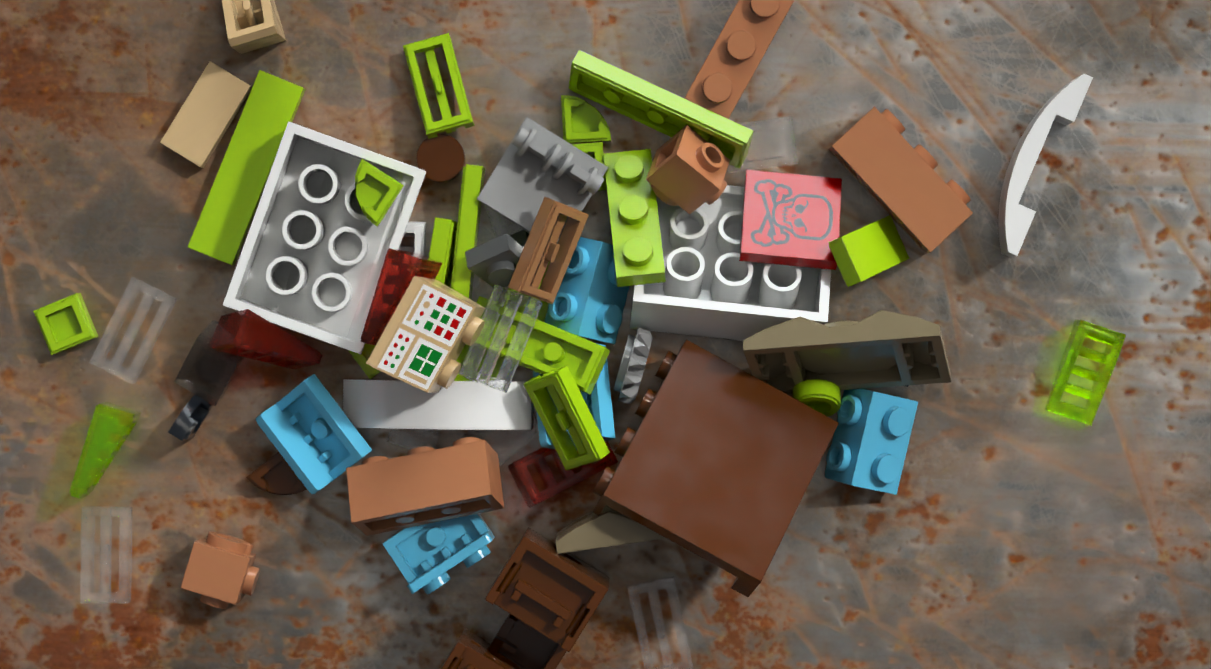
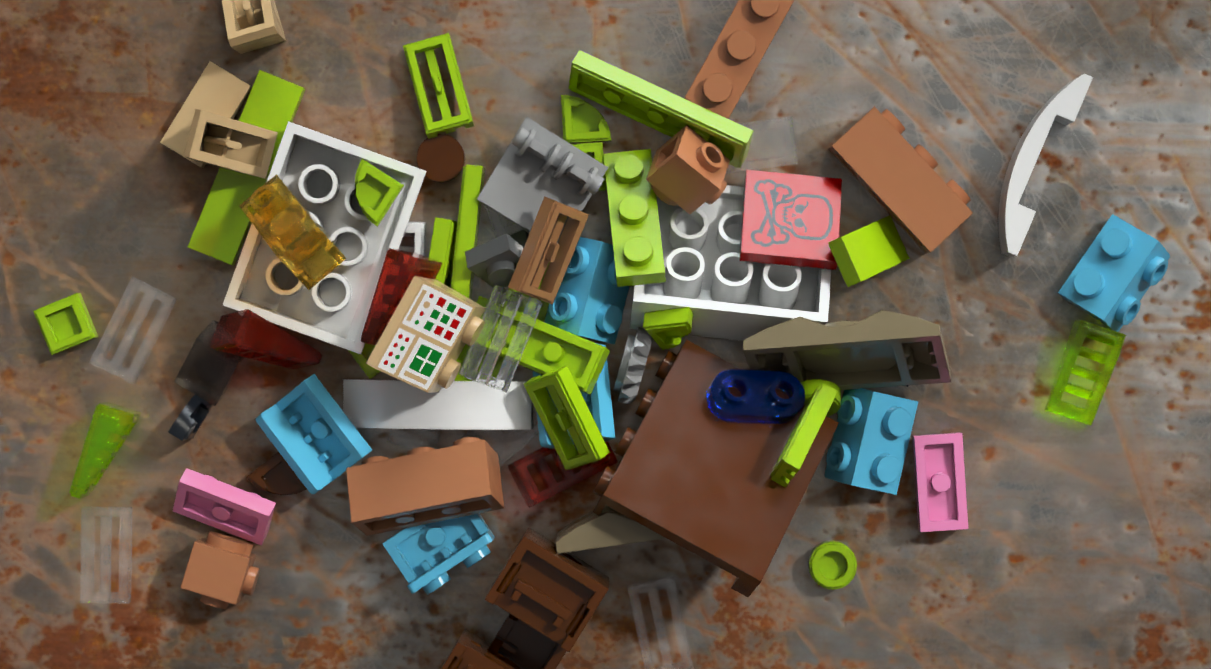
(223, 506): none -> bright pink plate
(230, 144): none -> tan slope
(292, 232): none -> clear yellow slope
(668, 326): none -> lime tile
(758, 399): none -> clear blue plate
(803, 434): none -> lime tile
(832, 564): none -> lime tile
(940, 482): none -> bright pink plate
(1116, 273): none -> medium azure bracket

